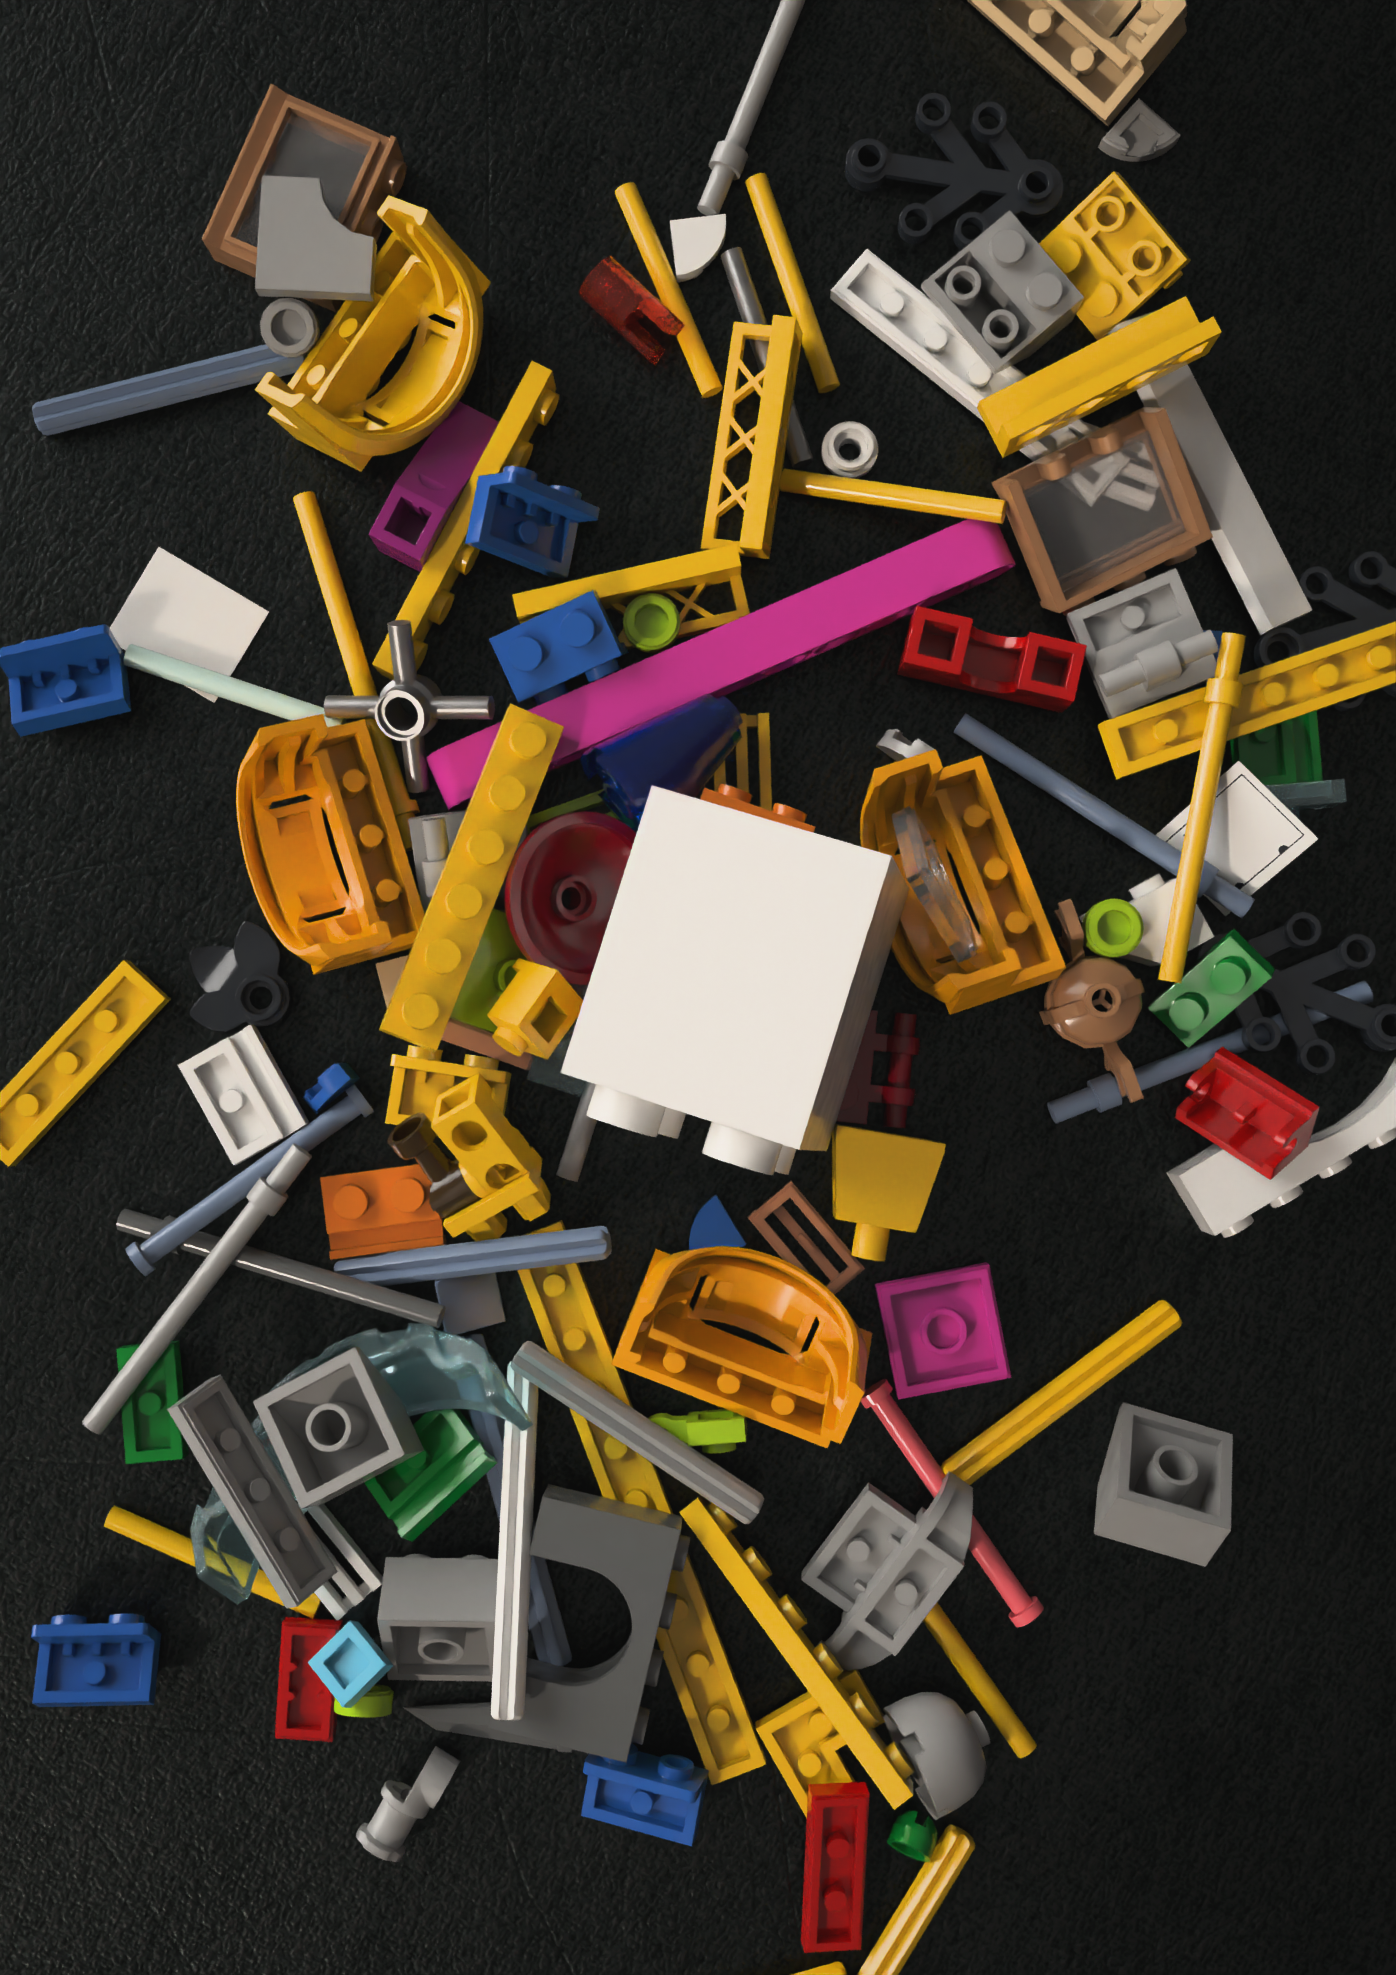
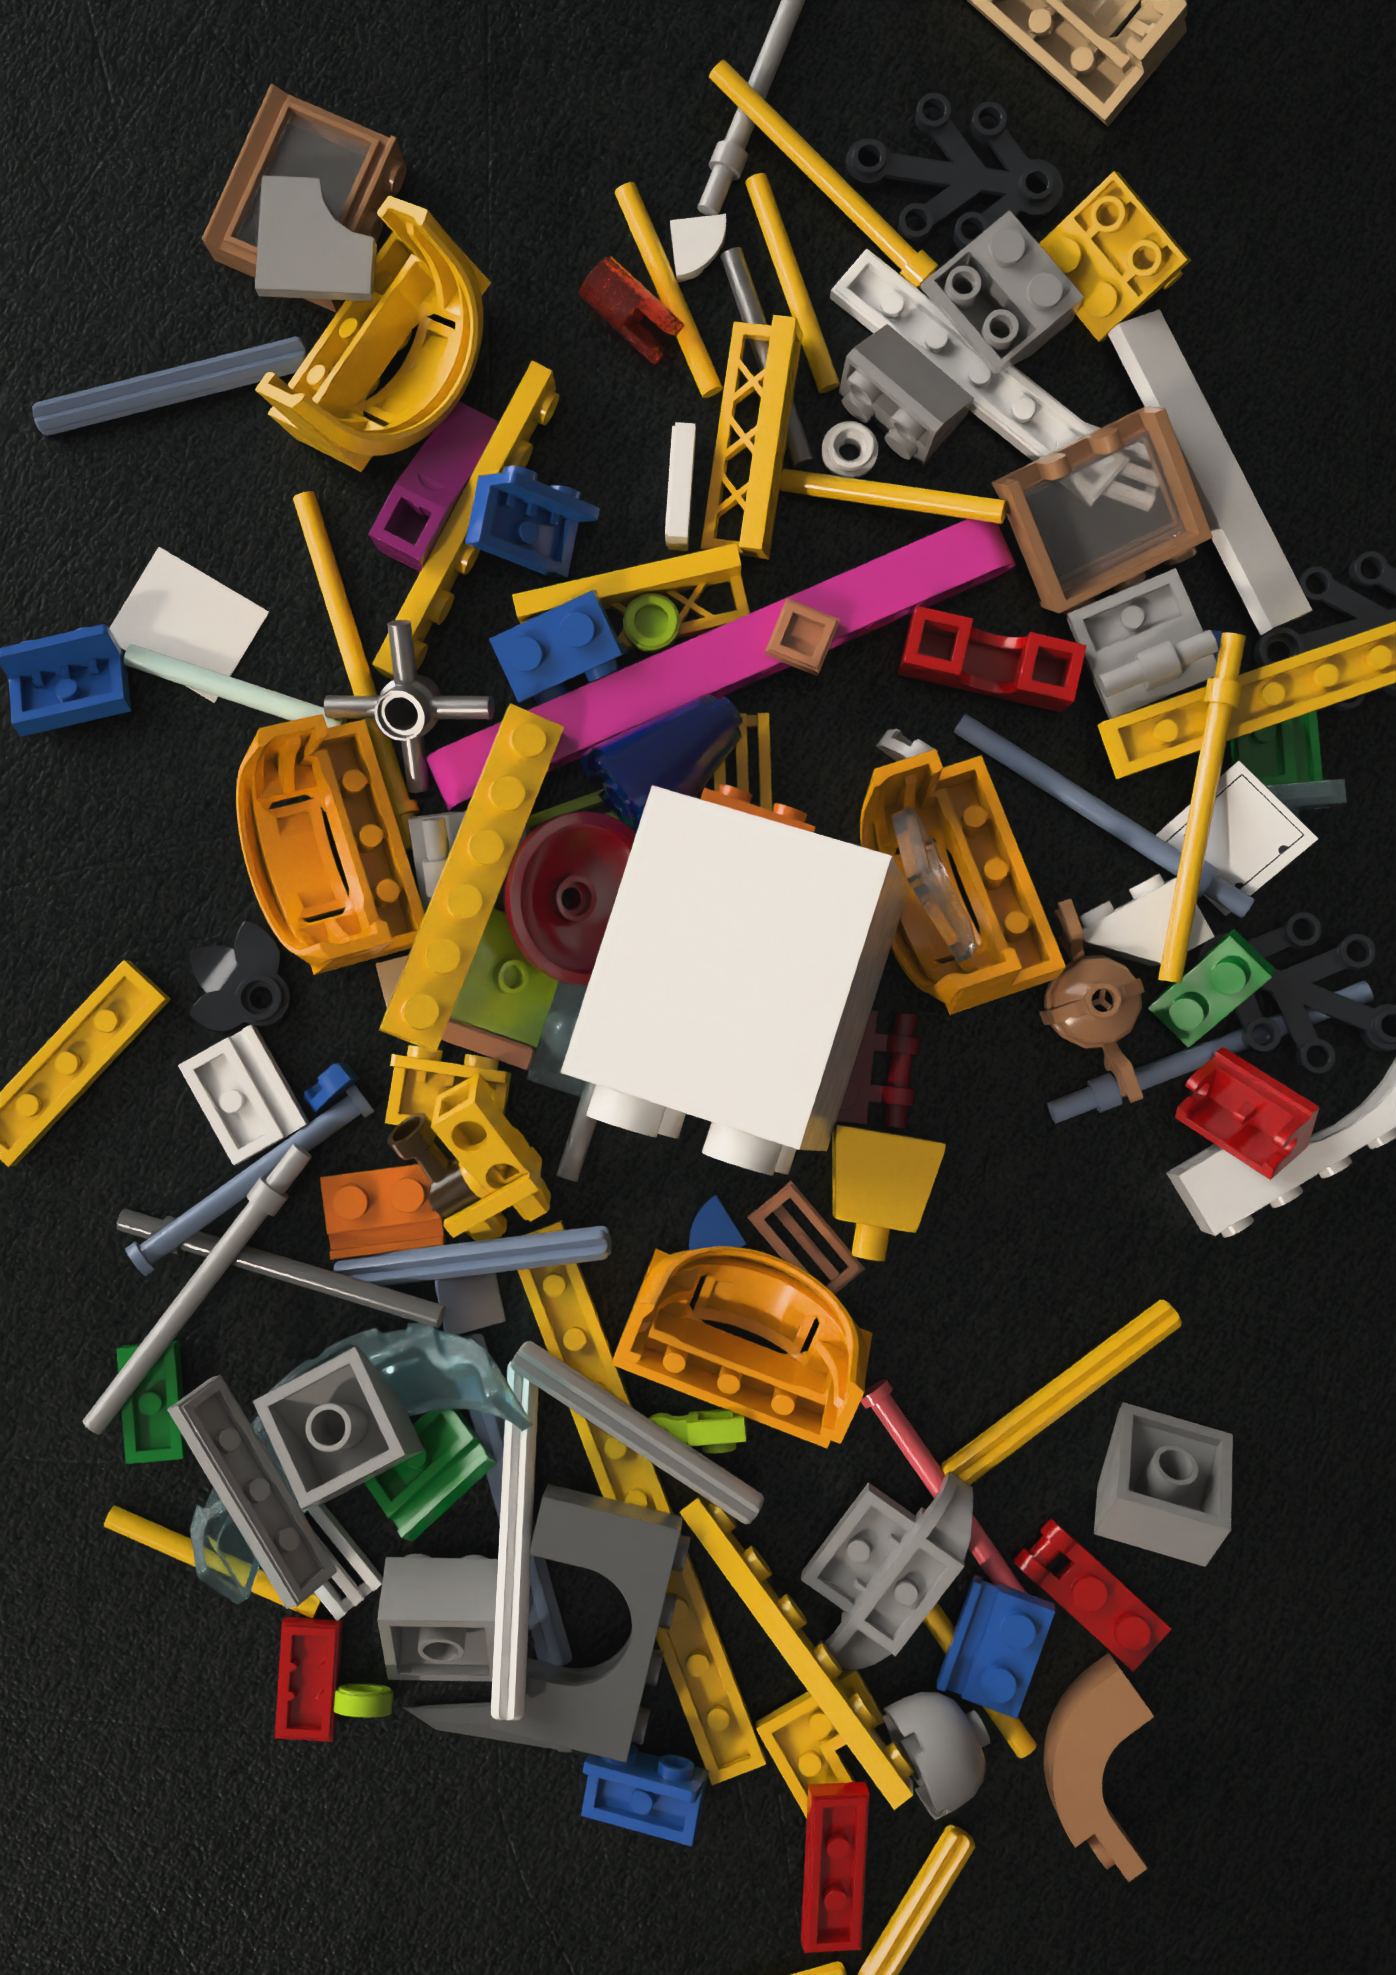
(96, 1662): blue bracket -> none
(290, 327): light grey tile -> none
(350, 1664): medium azure tile -> none
(404, 1805): light grey connector -> none
(534, 1010): yellow brick -> none
(680, 486): none -> white tile
(802, 637): none -> nougat tile
(902, 394): none -> light grey slope
(912, 1838): green hinge -> none
(914, 266): none -> yellow bar
(943, 1330): dark pink plate -> none
(995, 1646): none -> blue plate
(1081, 1735): none -> medium nougat arch
(1093, 1596): none -> red plate
(1097, 375): yellow fence -> none
(1112, 928): lime tile -> none
(1139, 135): light grey tile -> none

